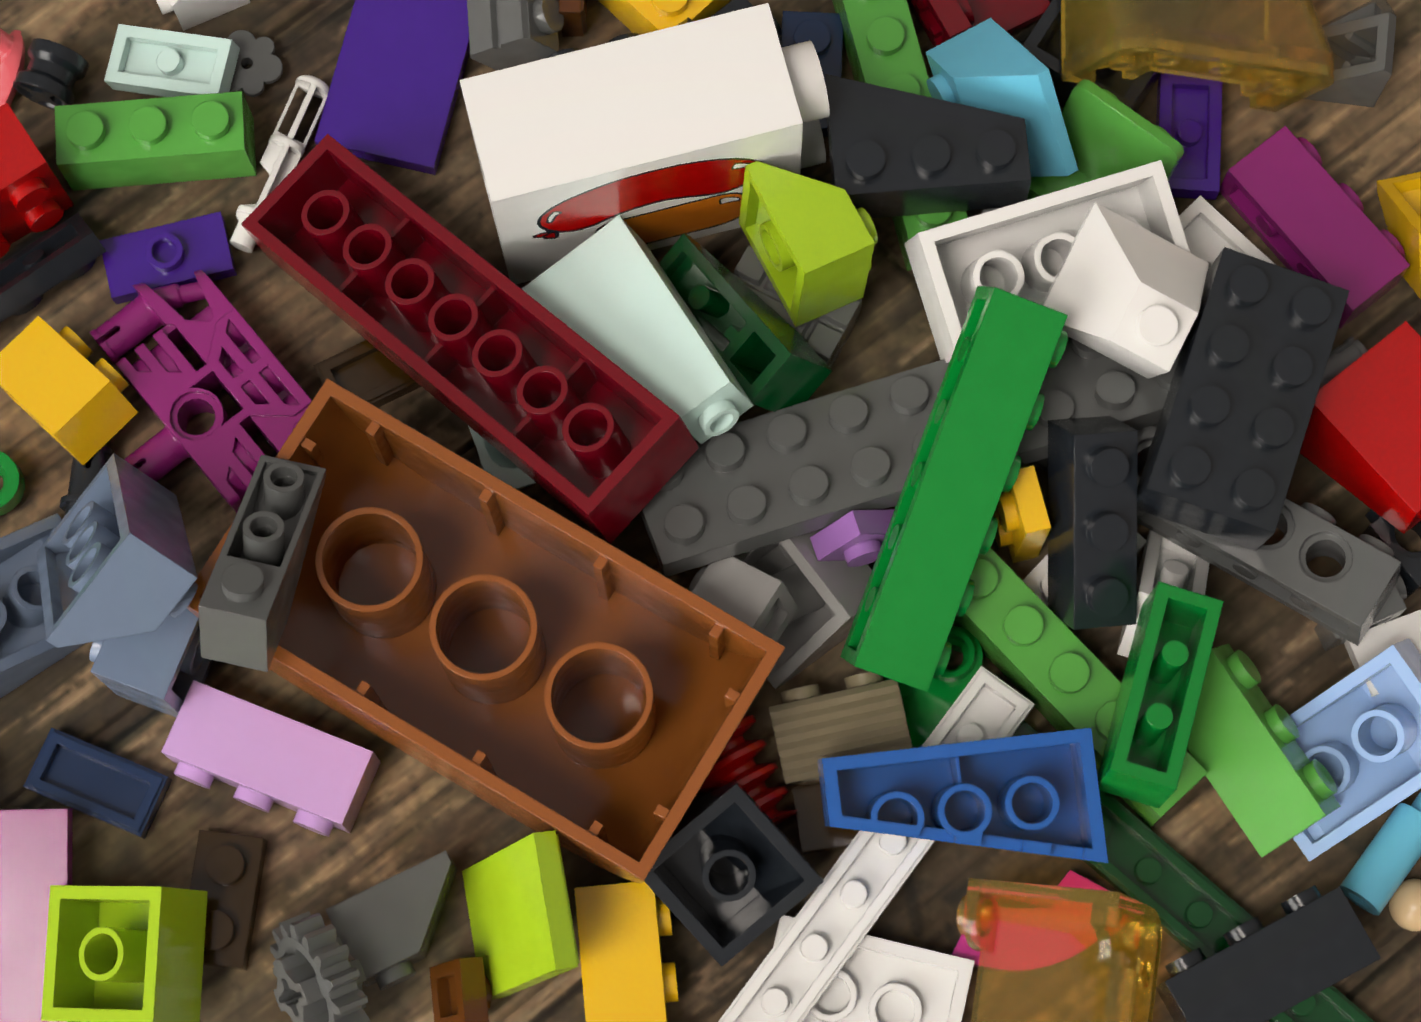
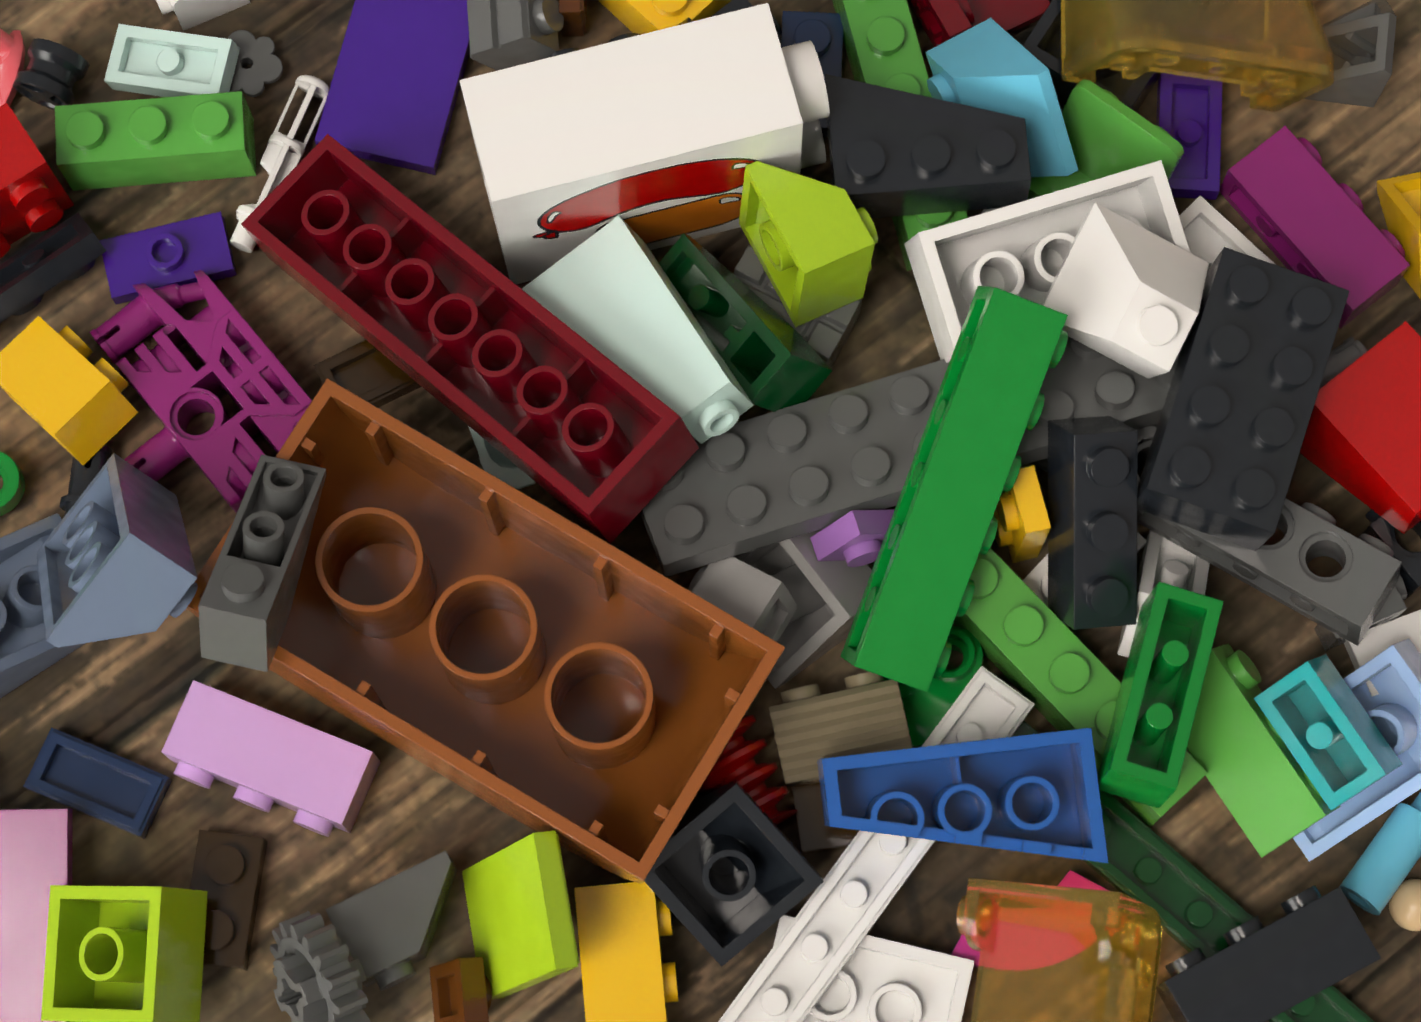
(153, 665): sand blue slope -> none
(1327, 731): none -> teal brick

